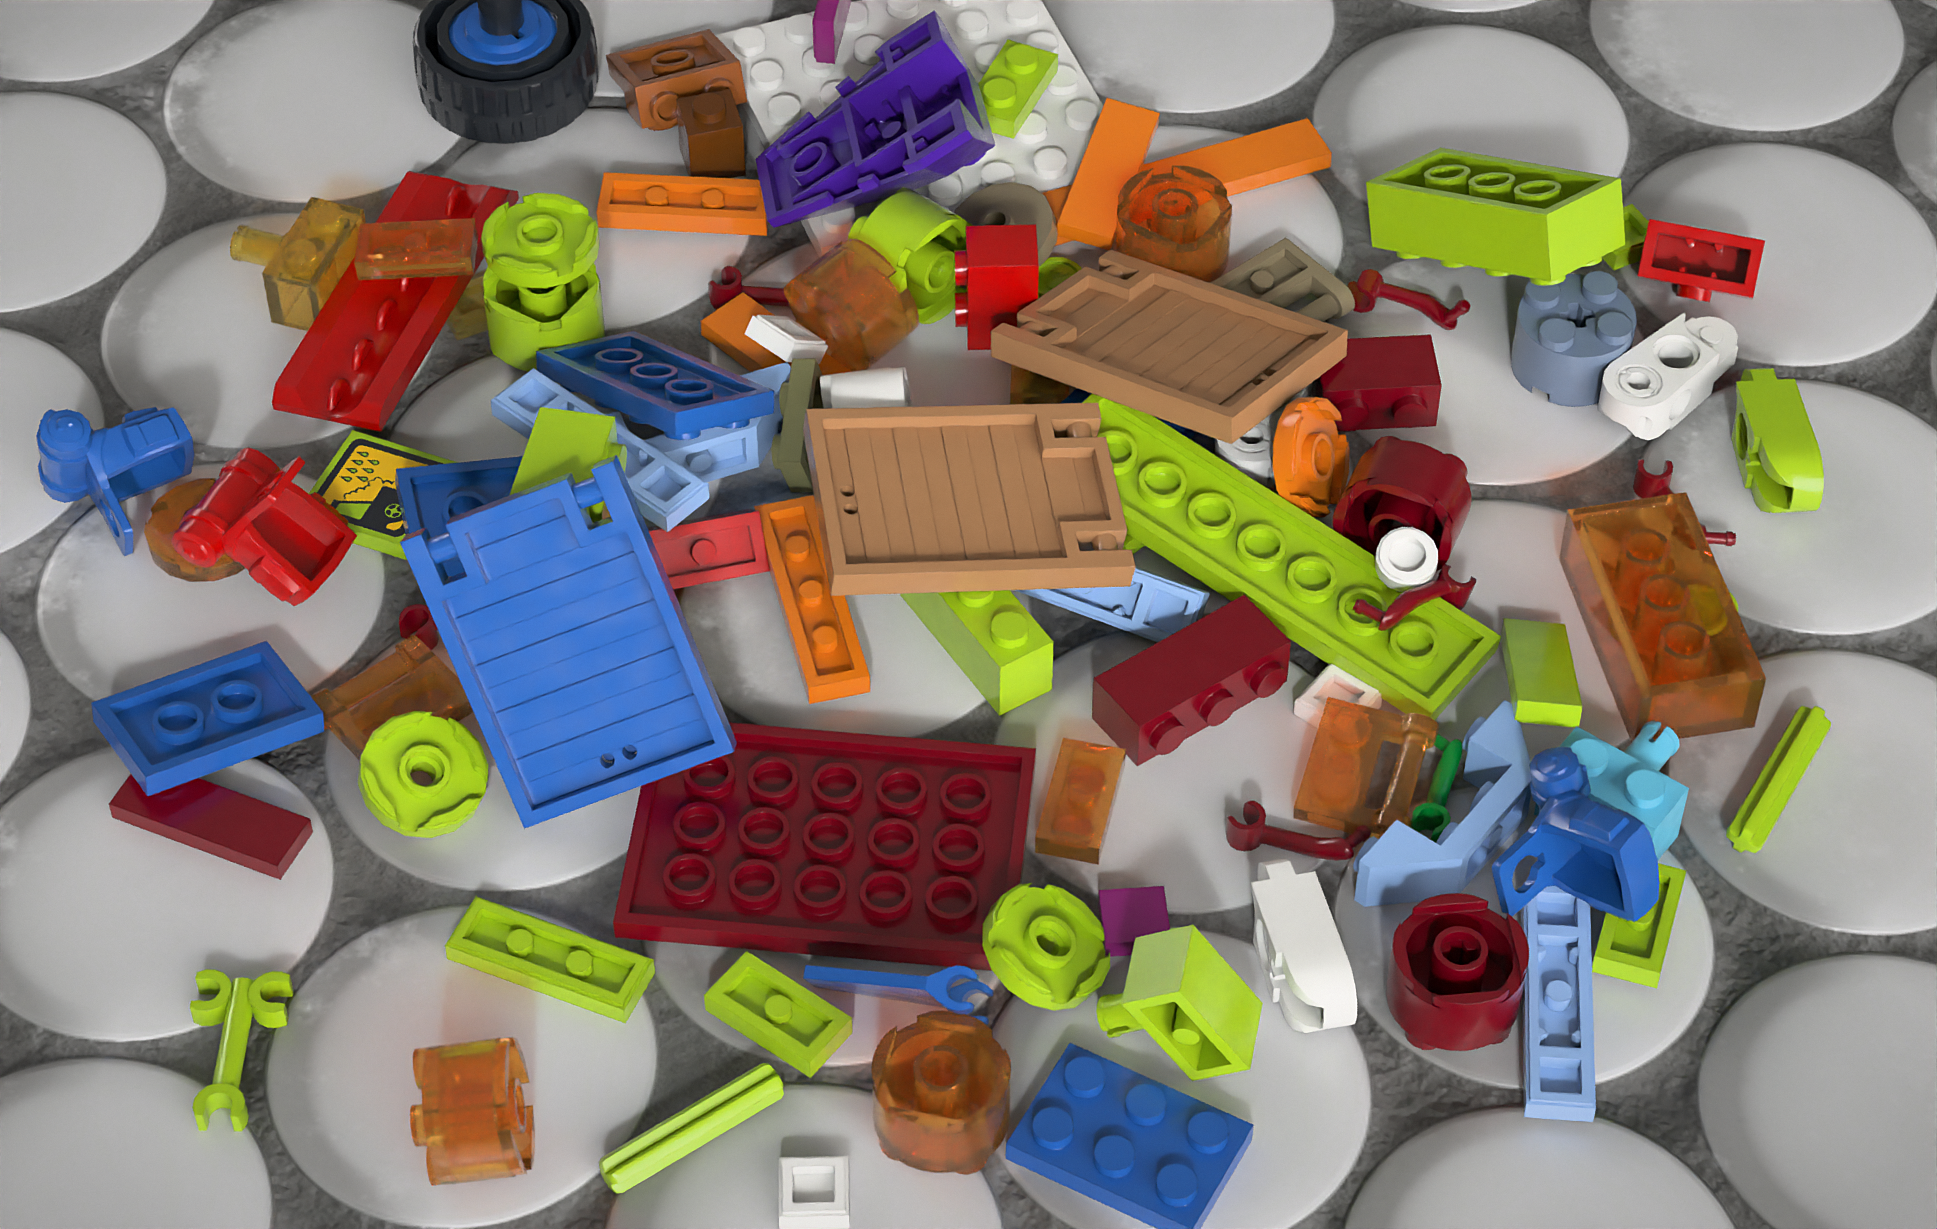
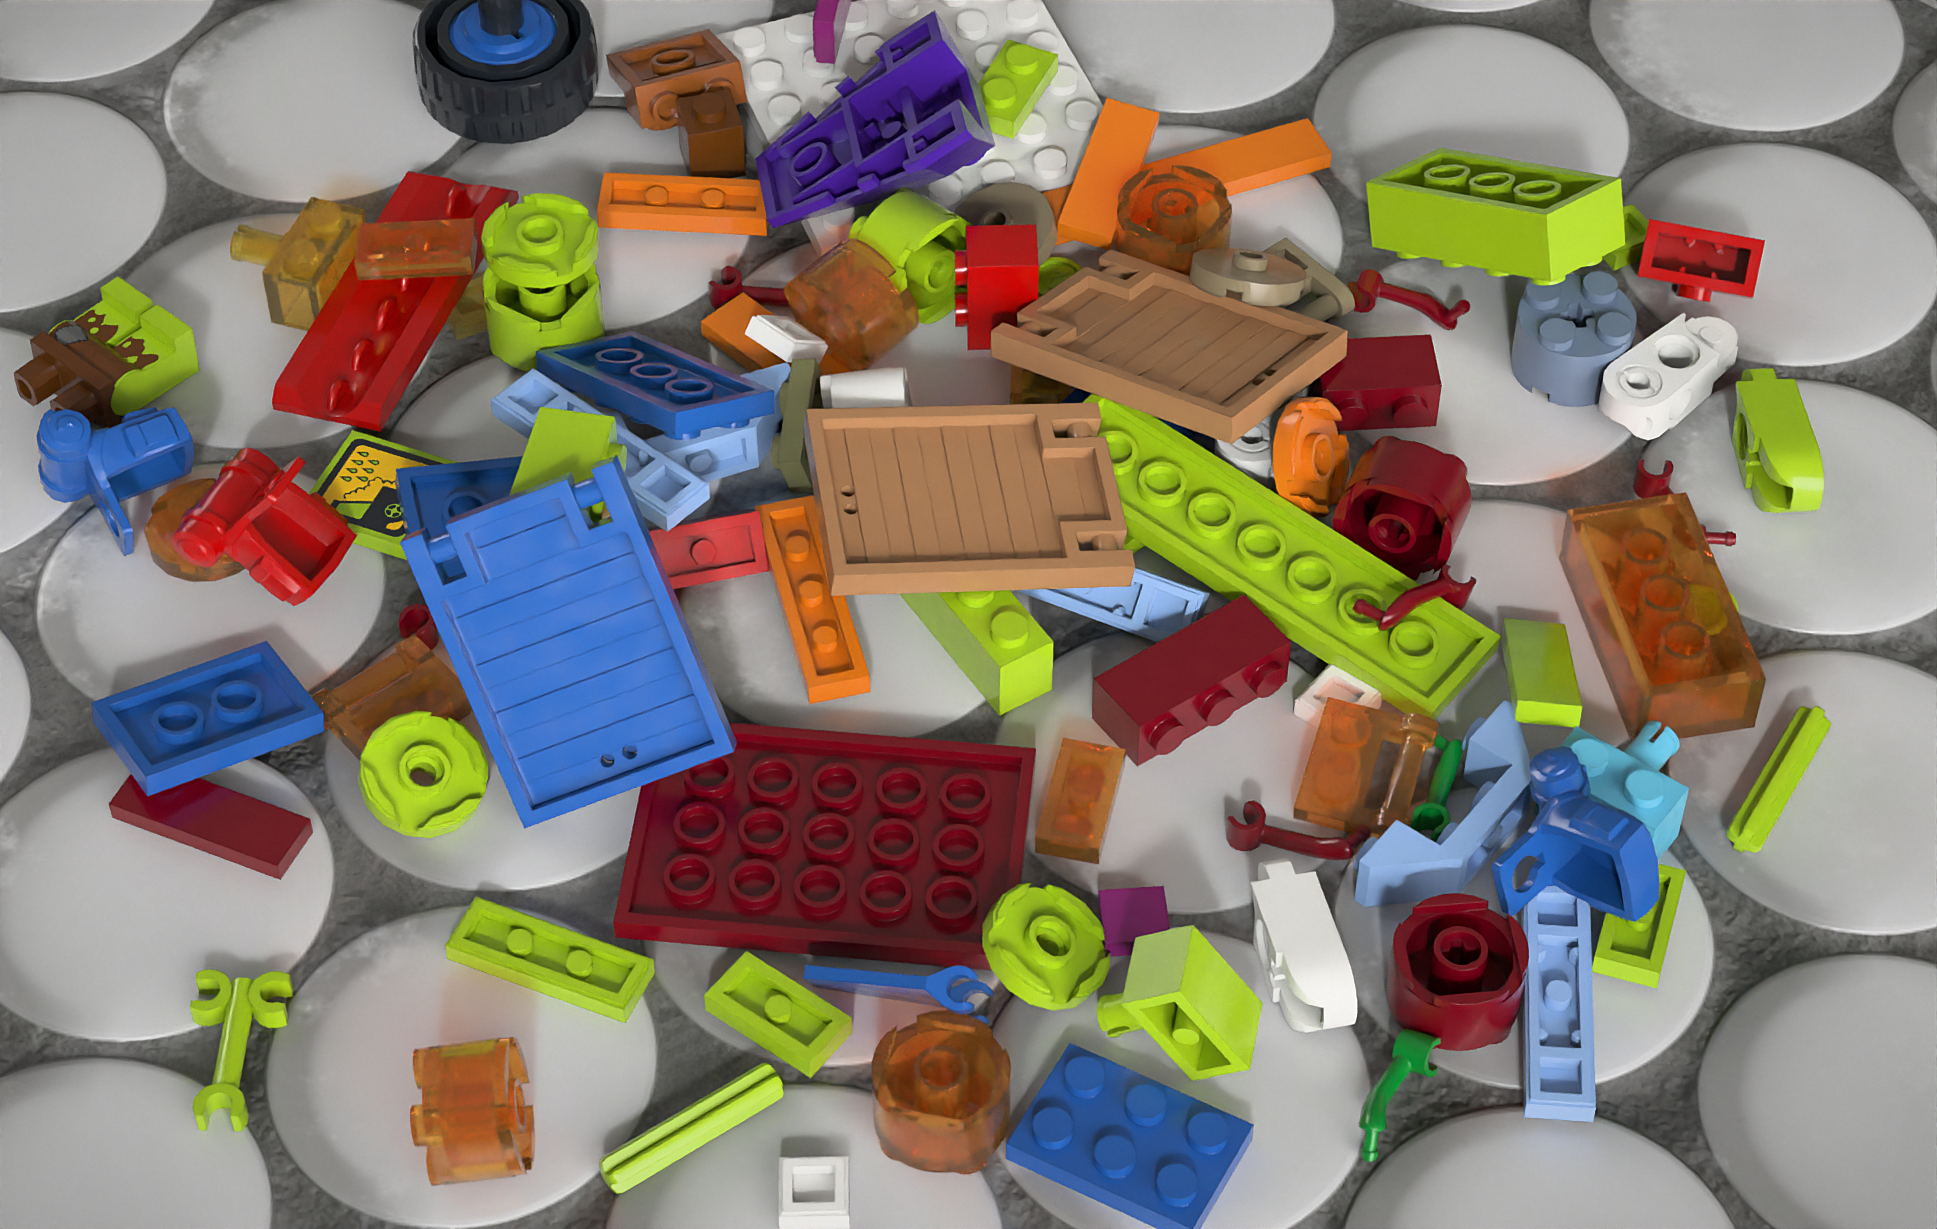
(109, 357): none -> hips
(1253, 274): none -> dark tan plate
(1406, 558): white tile -> none
(1409, 1055): none -> green piece

